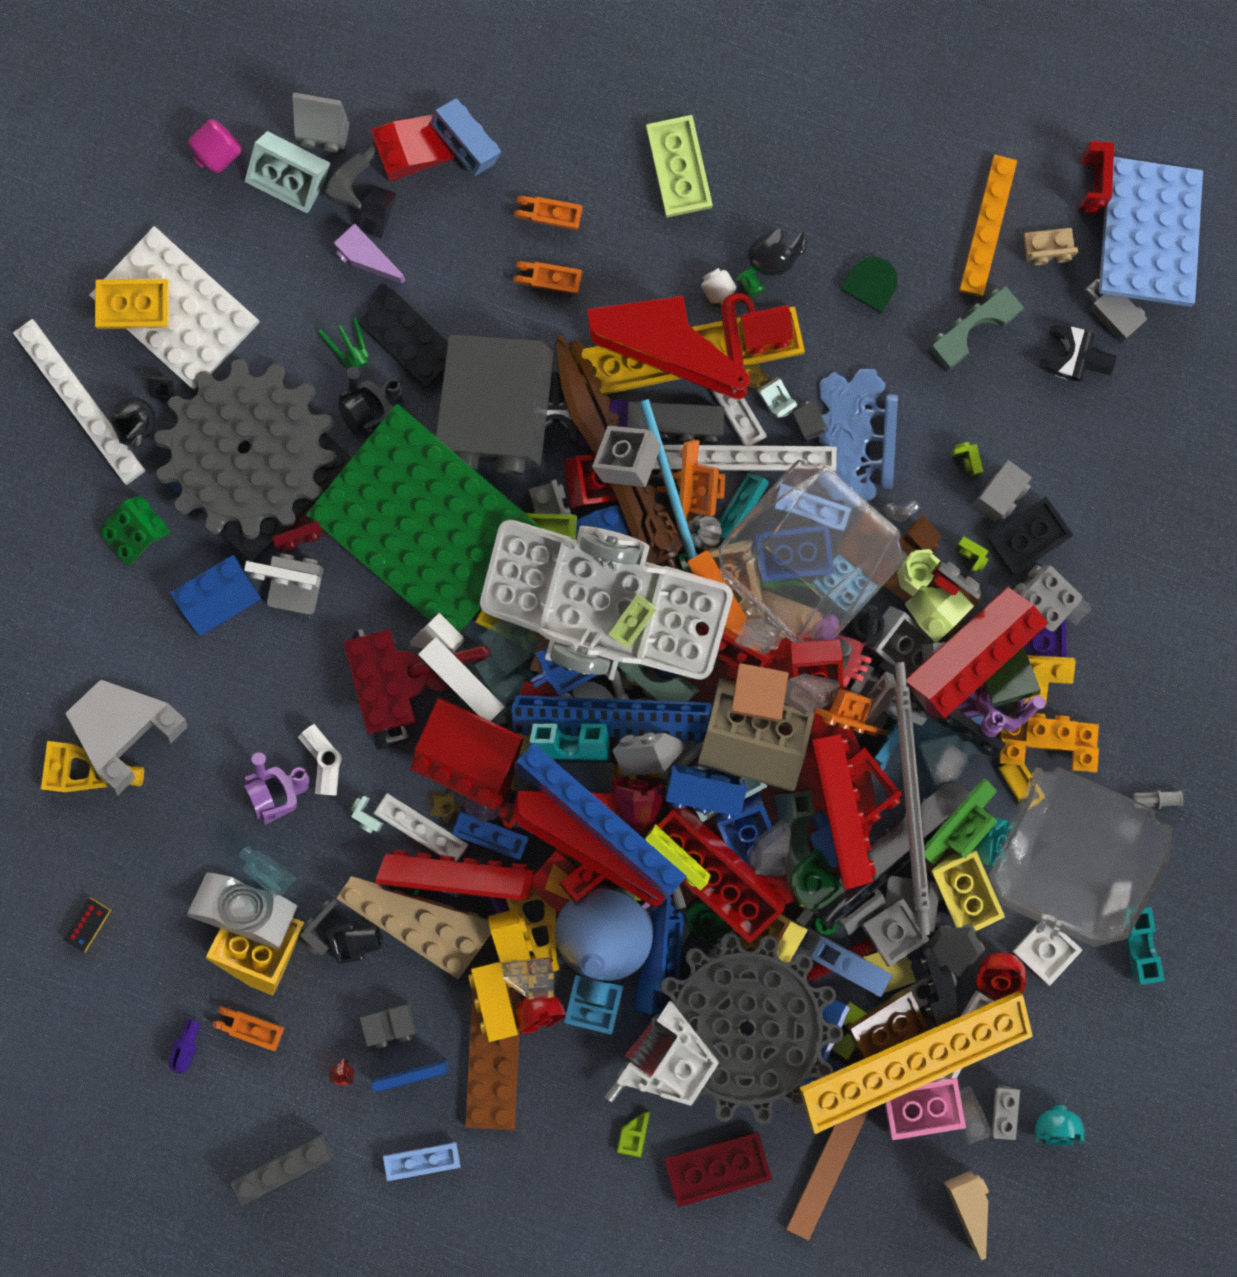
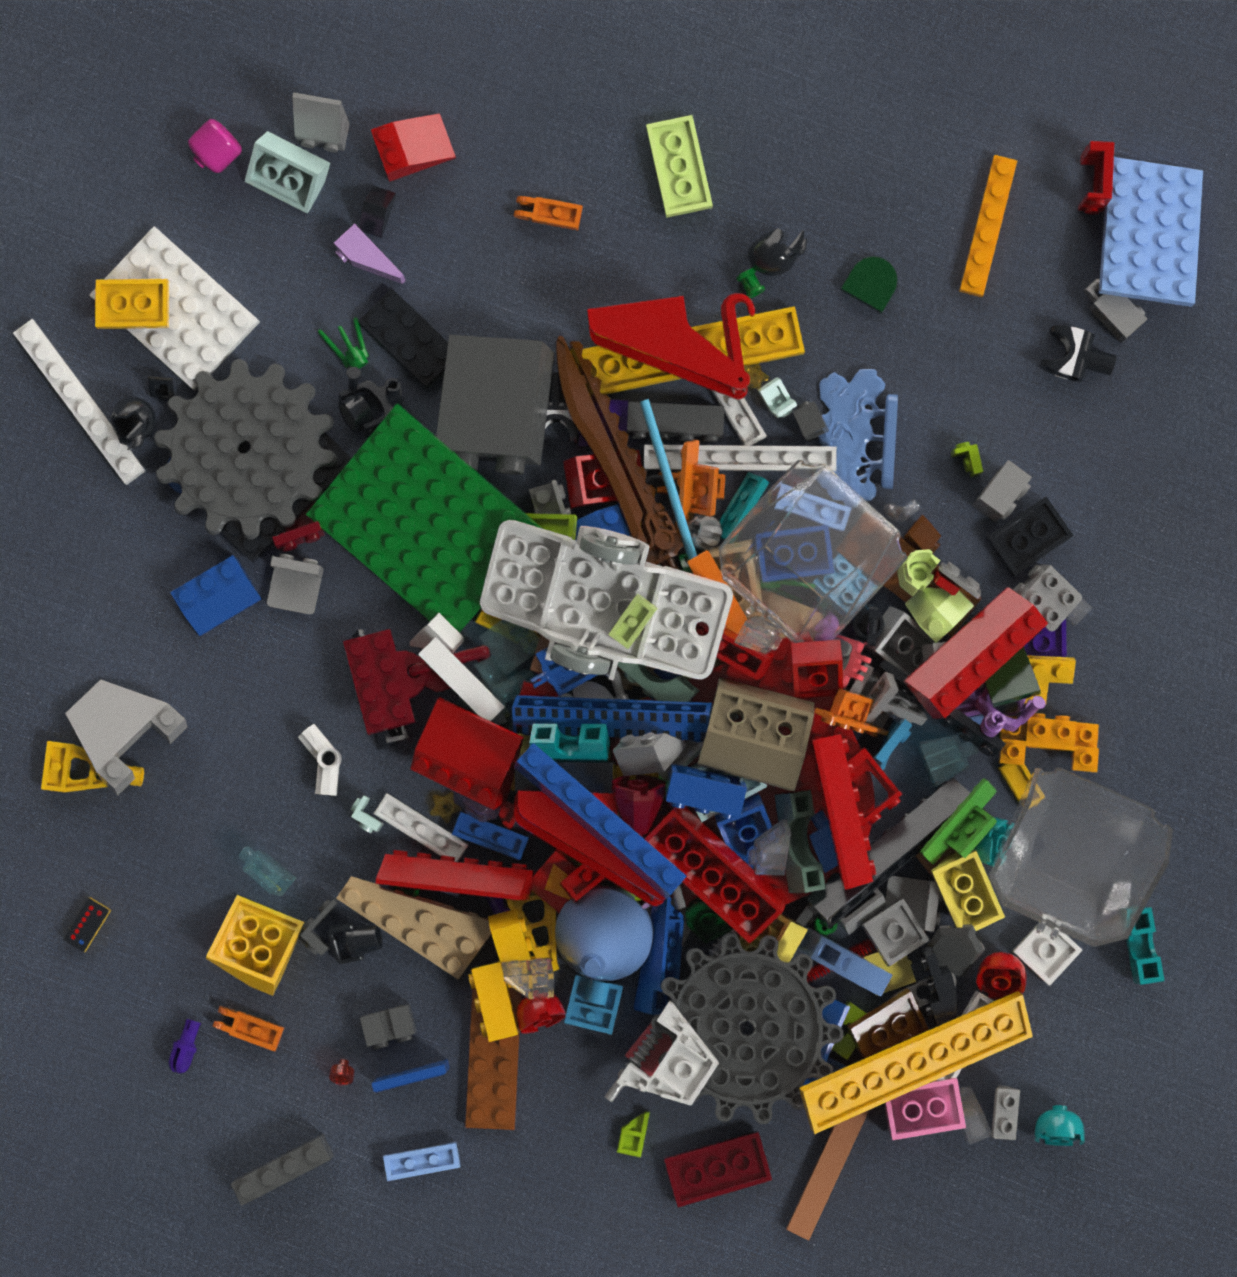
(133, 529): green bracket -> none
(242, 909): light grey slope -> none
(259, 795): medium lavender piece -> none
(282, 576): white plate -> none
(340, 184): dark grey animal -> none
(465, 137): medium blue brick -> none
(550, 277): orange hinge -> none
(626, 456): light grey brick -> none
(695, 874): neon yellow plate -> none
(718, 285): white head -> none
(759, 692): nougat tile -> none
(766, 331): red slope -> none
(810, 692): clear slope -> none
(814, 882): dark green tile -> none
(912, 799): light grey axle -> none
(948, 763): clear slope -> none
(971, 549): lime bracket -> none
(971, 1206): tan slope -> none
(998, 310): sand green arch -> none
(1049, 246): tan bracket -> none
(1159, 799): light grey axle -> none

